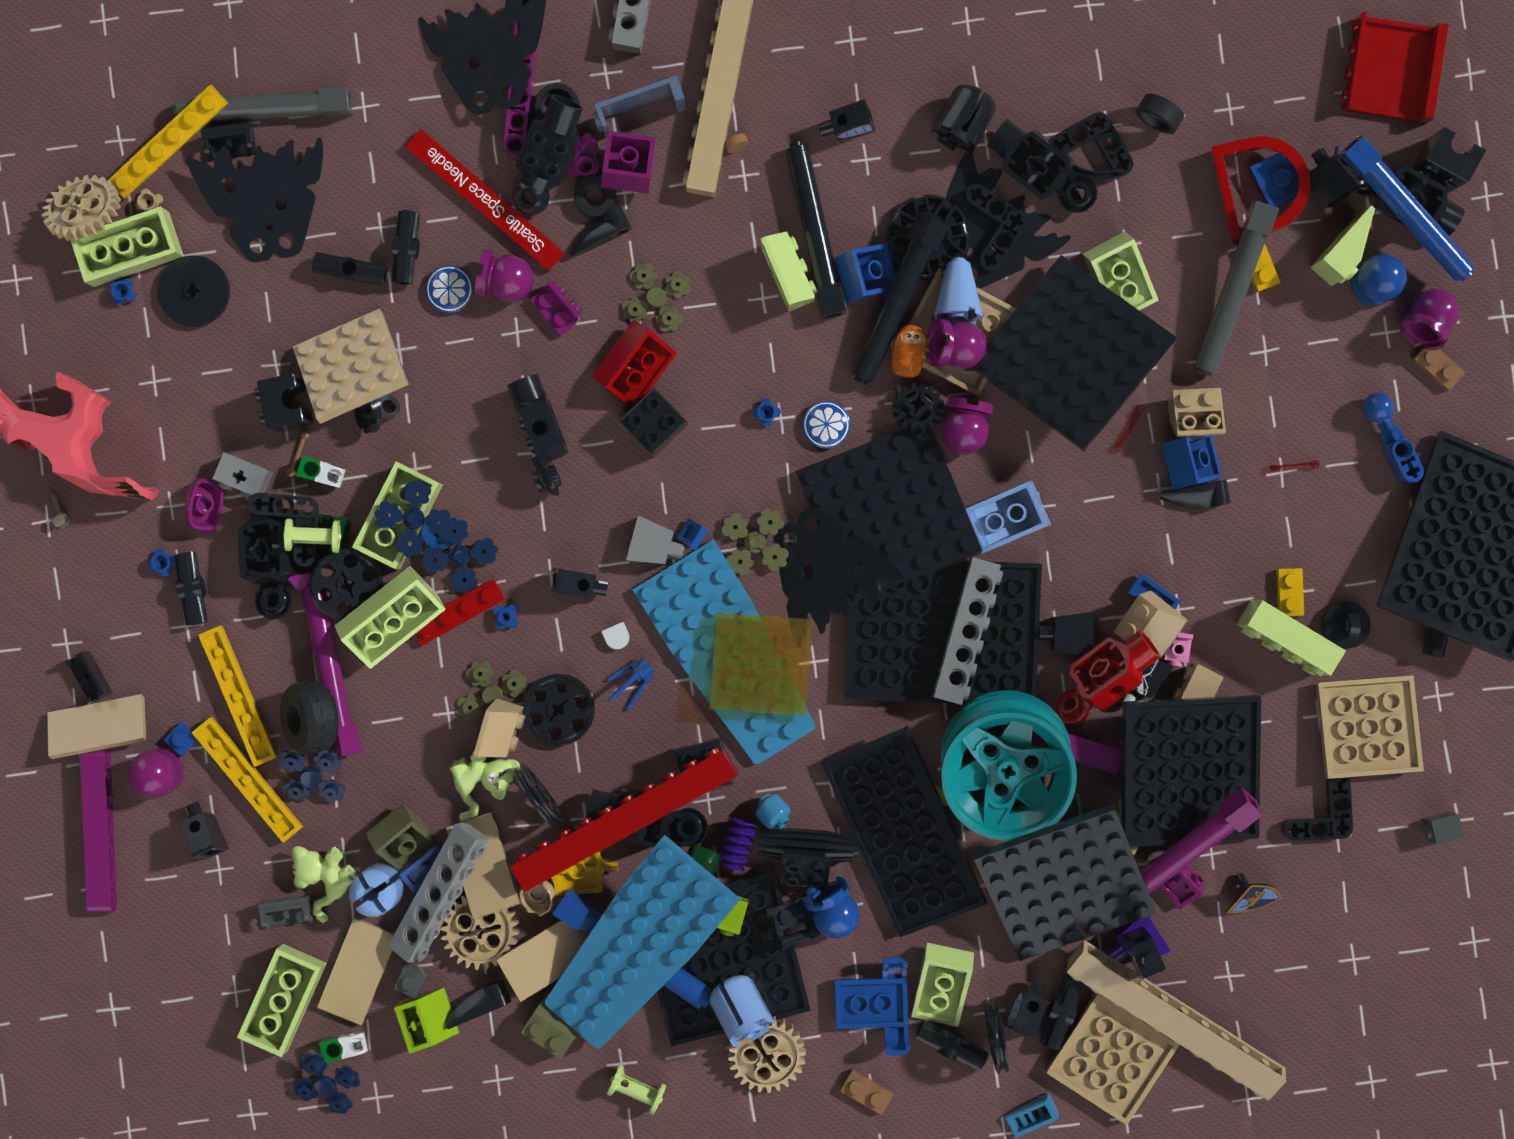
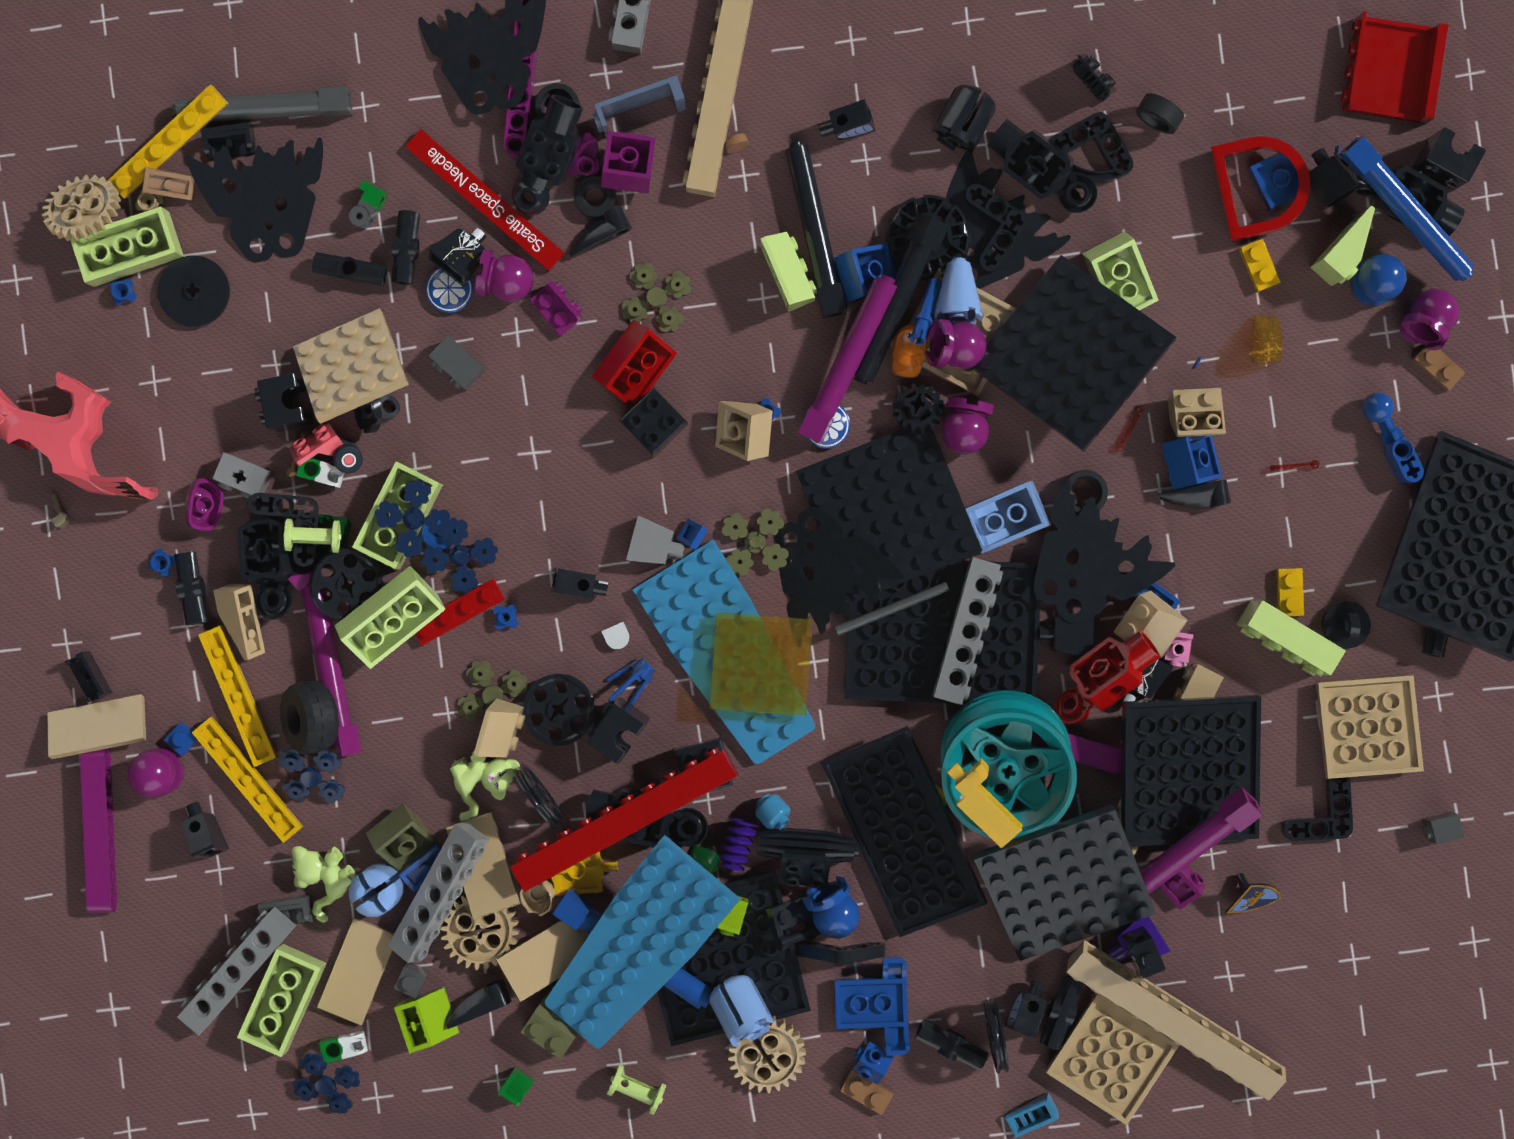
(168, 183): none -> medium nougat plate
(198, 1016): none -> light grey brick
(239, 614): none -> tan slope
(325, 441): none -> coral plate
(368, 206): none -> leg
(457, 363): none -> dark grey brick
(459, 254): none -> black torso
(516, 1086): none -> green panel
(536, 410): black brick -> none
(606, 733): none -> black piece
(743, 429): none -> tan slope
(822, 413): none -> magenta brick
(840, 954): none -> black beam
(872, 1062): none -> blue brick
(892, 608): none -> dark grey piece
(923, 319): none -> blue pin
(943, 984): yellowish green slope -> none
(982, 805): none -> yellow piece
(1088, 65): none -> black hinge
(1097, 479): none -> black tyre
(1097, 563): none -> black piece
(1255, 231): dark grey brick -> none
(1266, 341): none -> clear yellow slope

